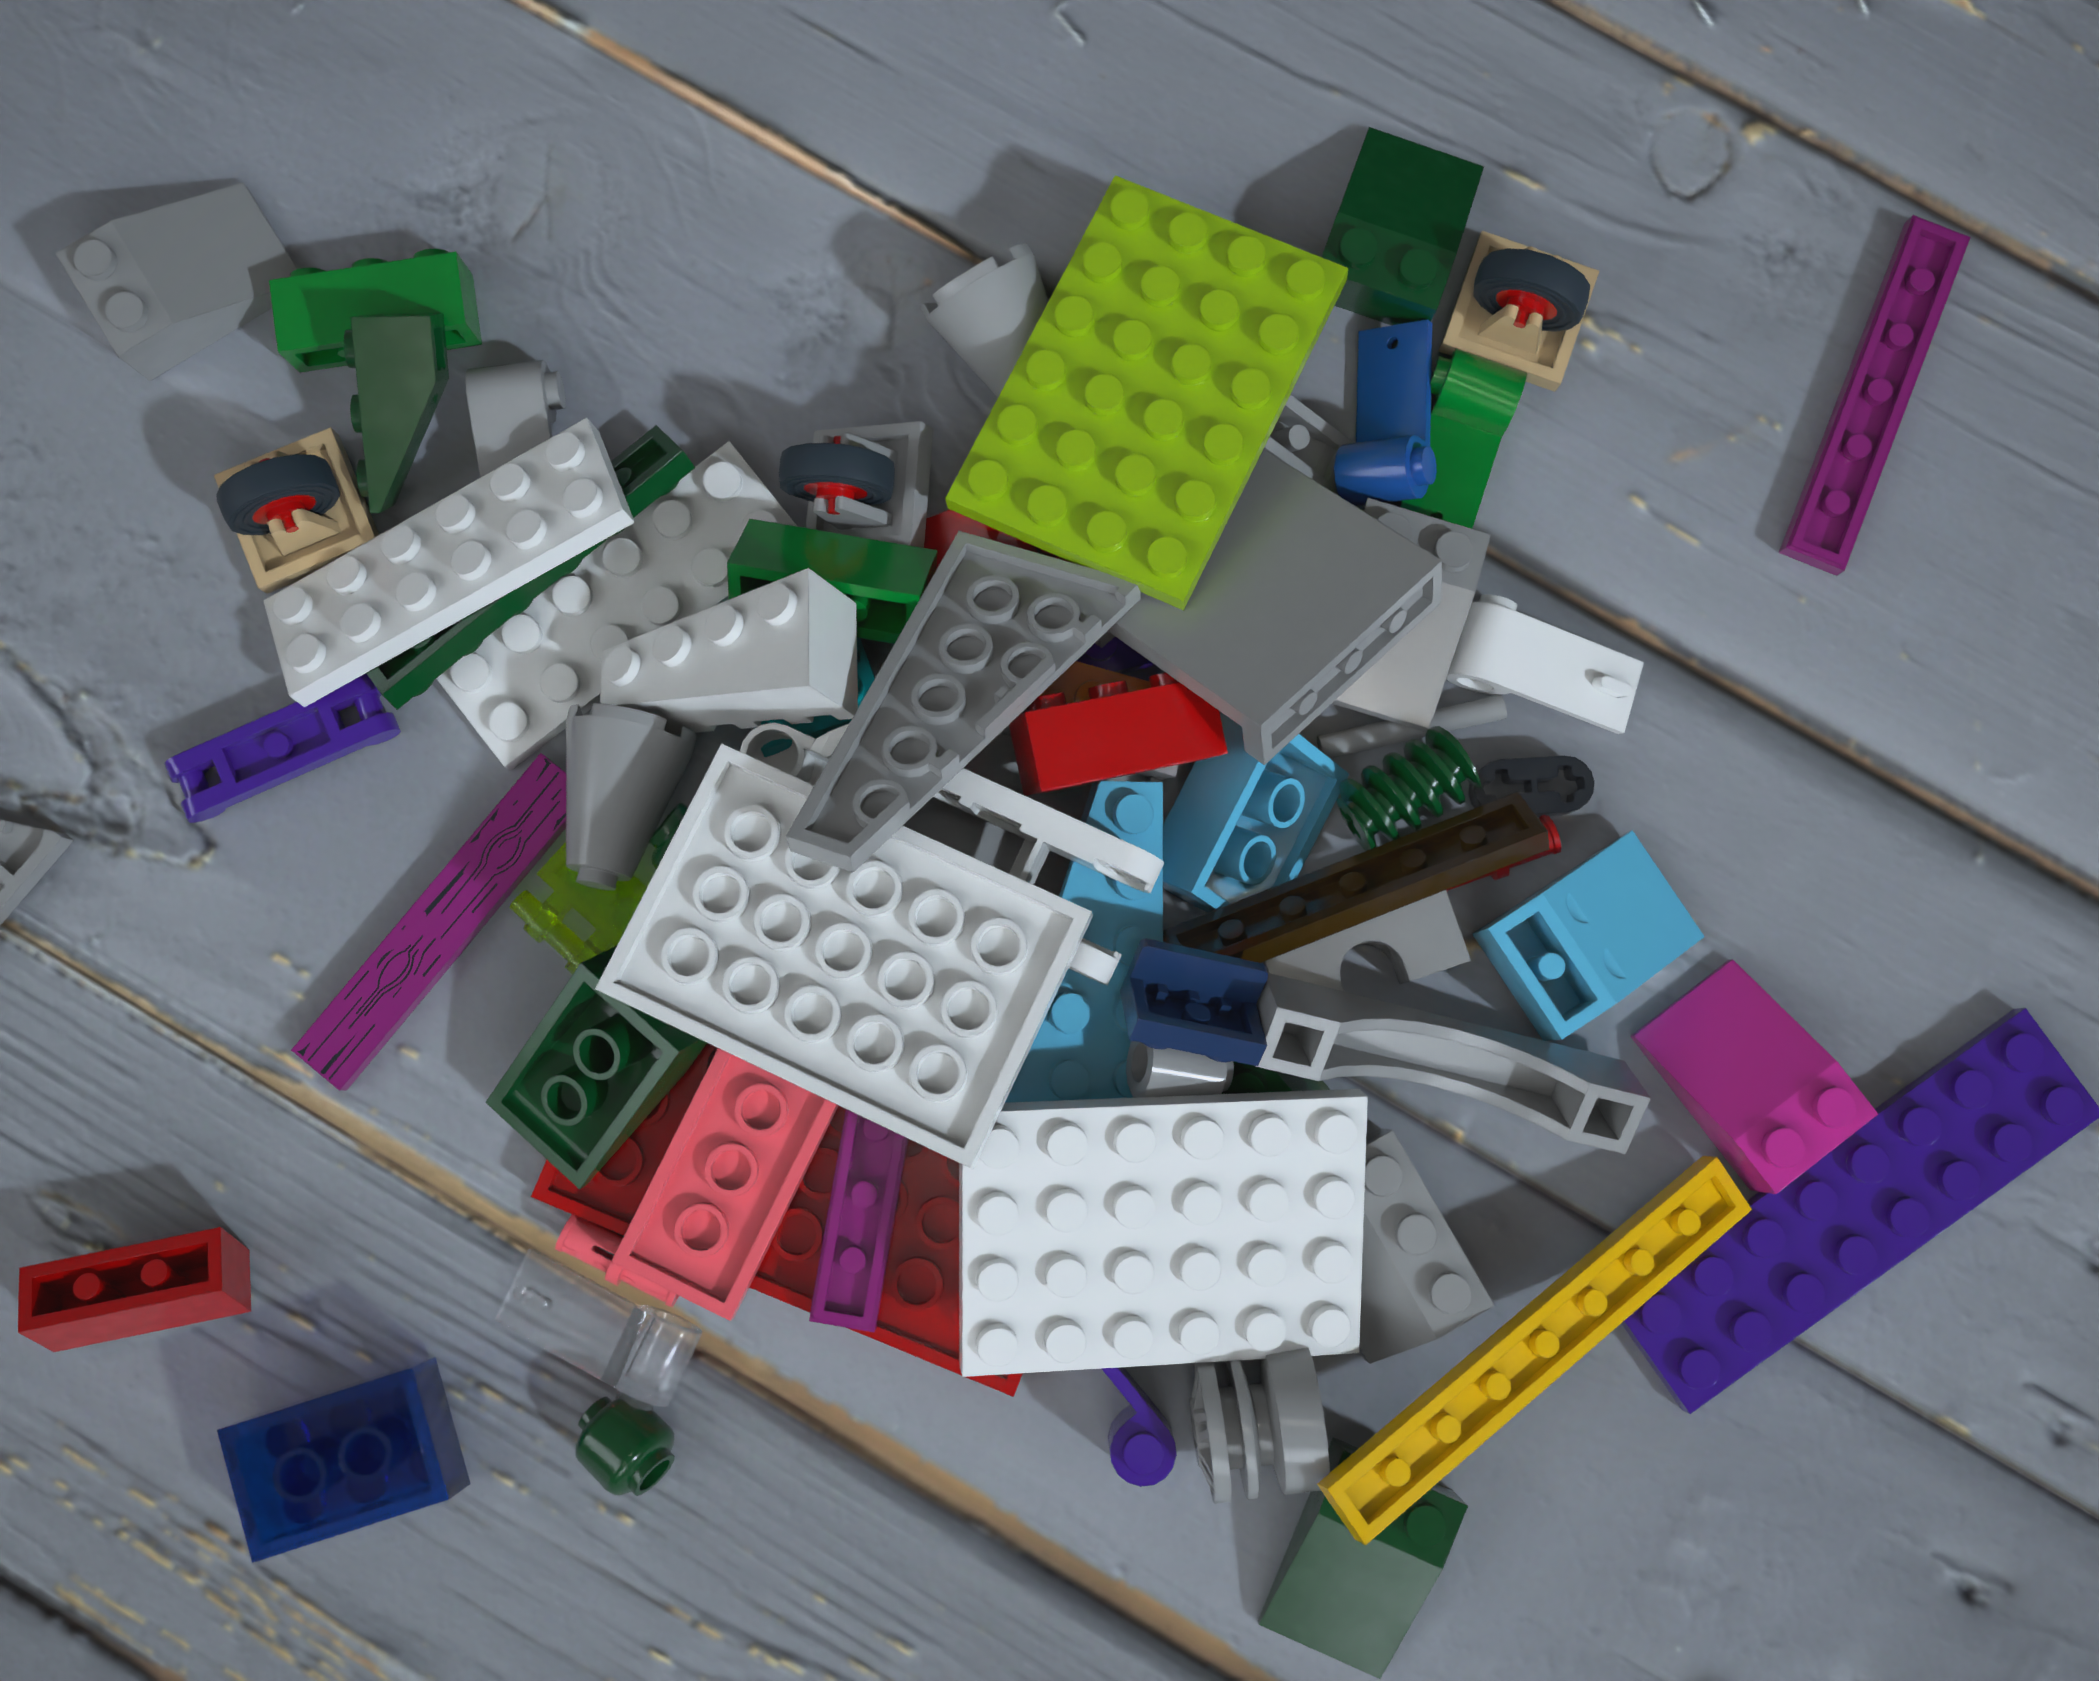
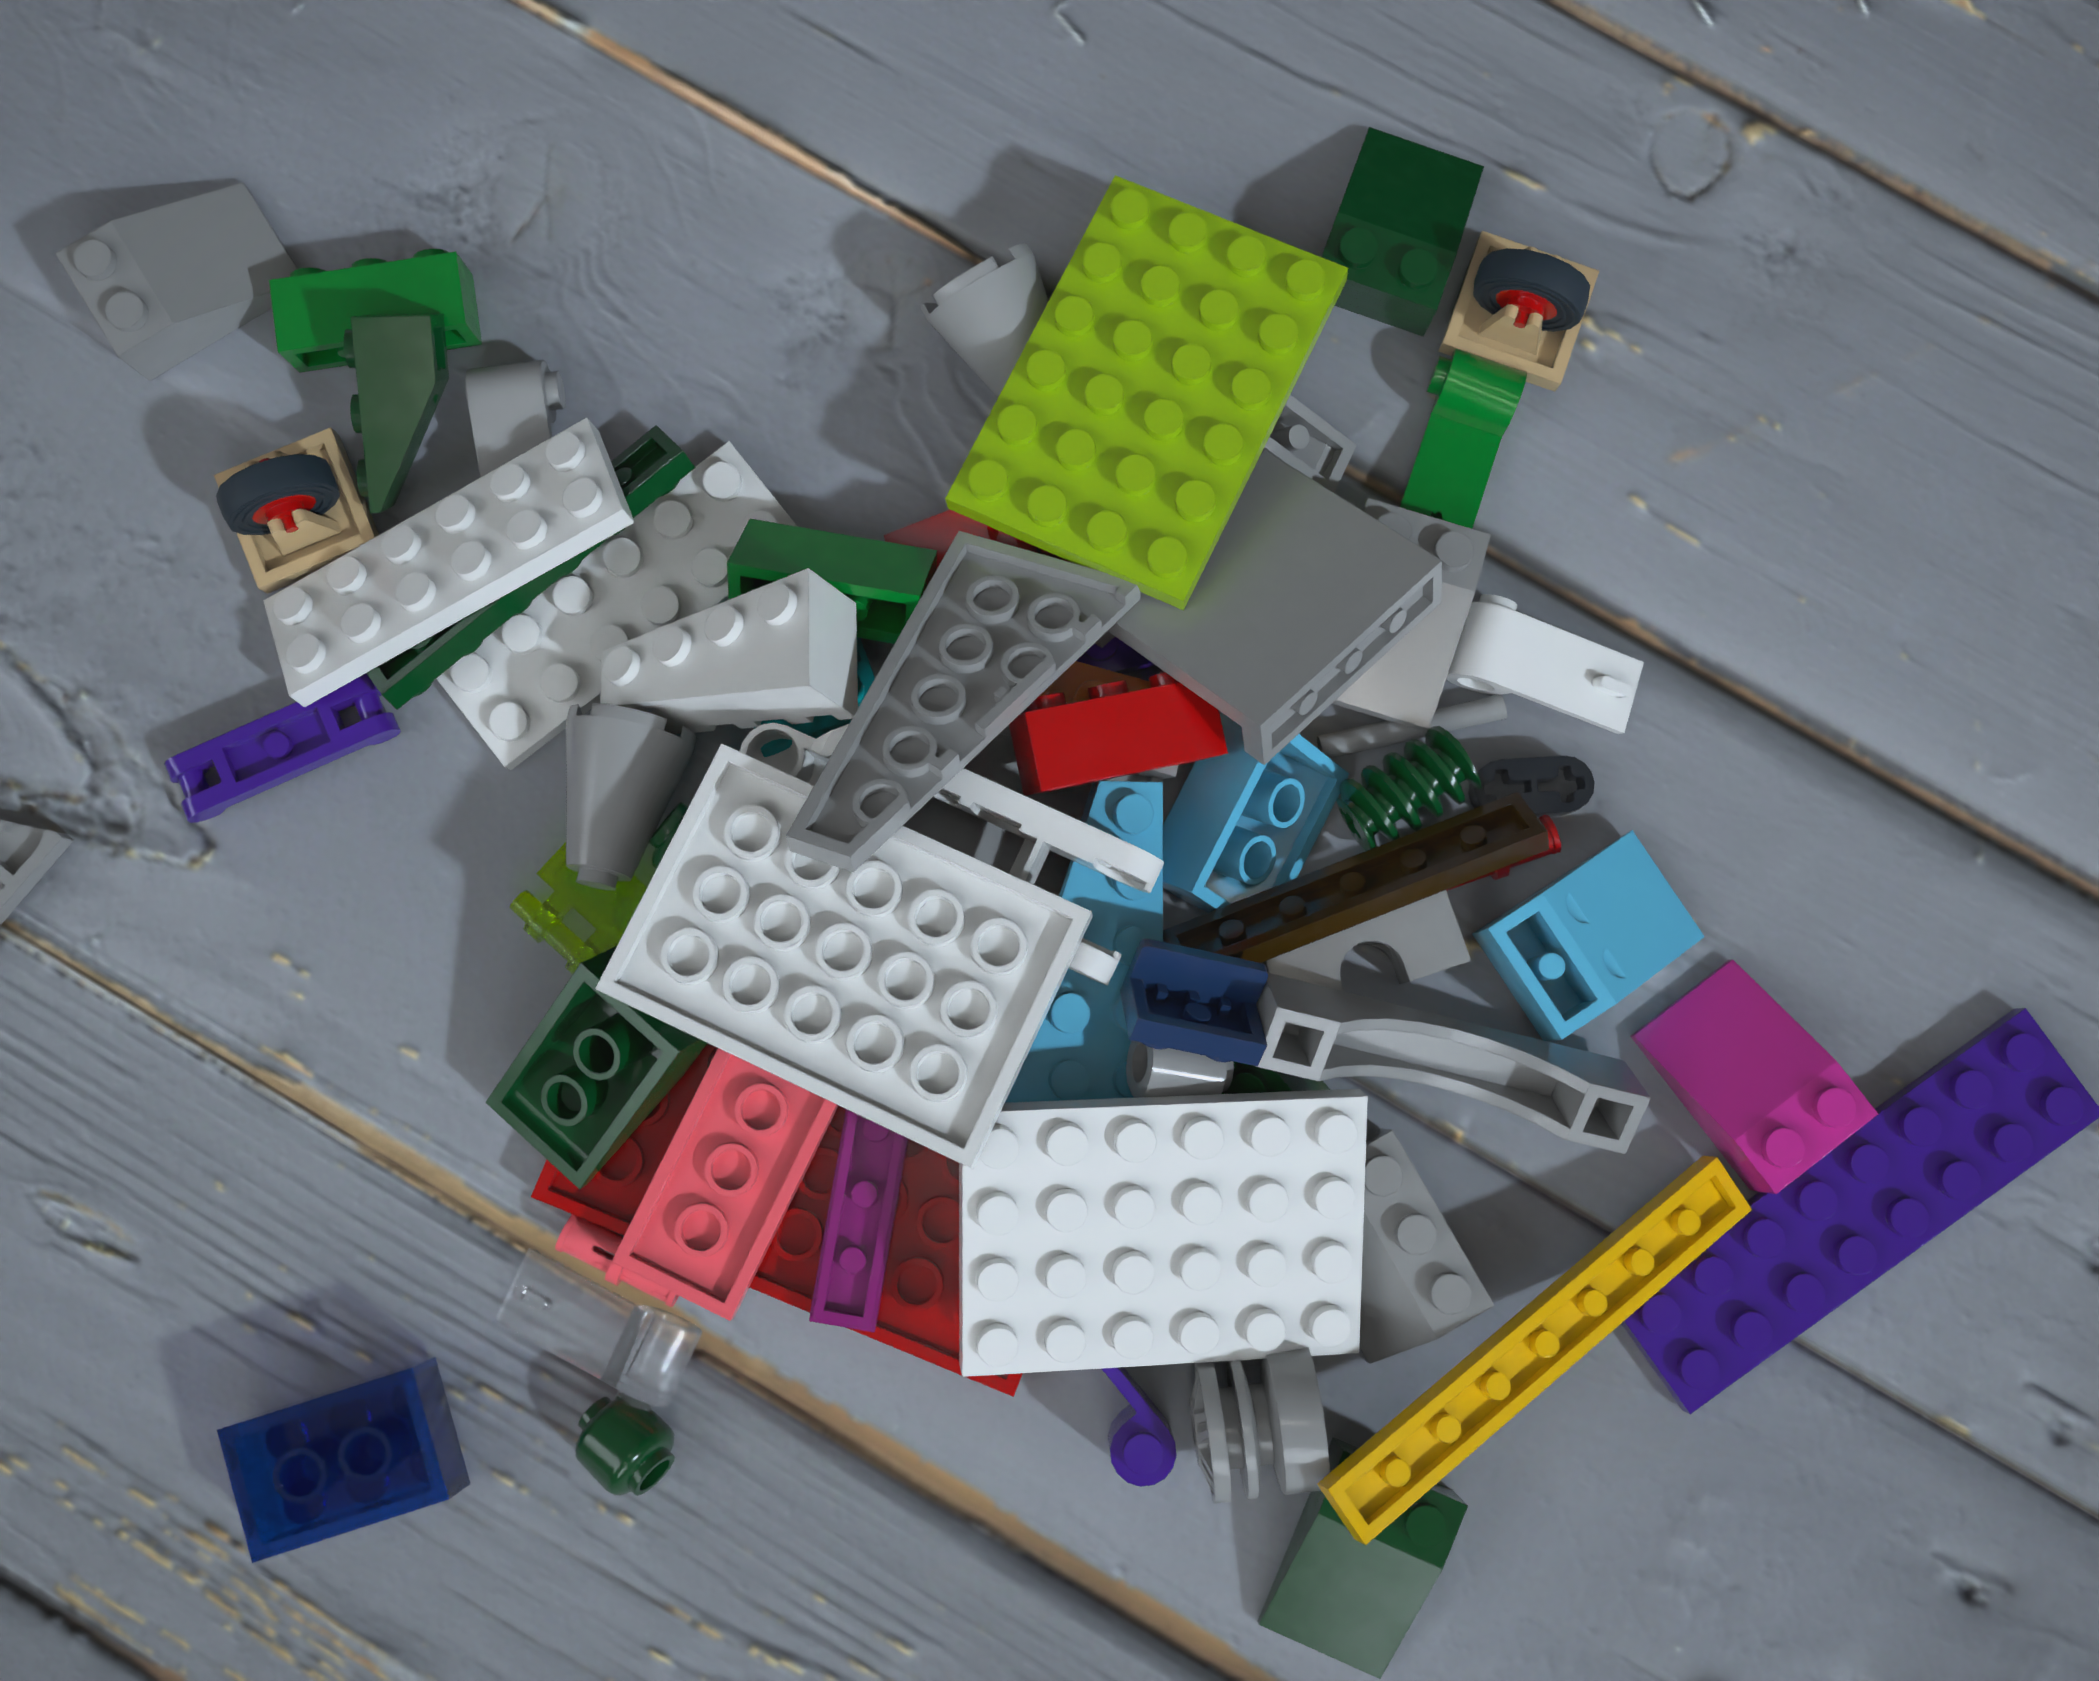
(134, 1290): red brick -> none
(438, 927): magenta tile -> none
(864, 480): plate -> none
(1392, 419): blue door -> none
(1874, 395): magenta tile -> none

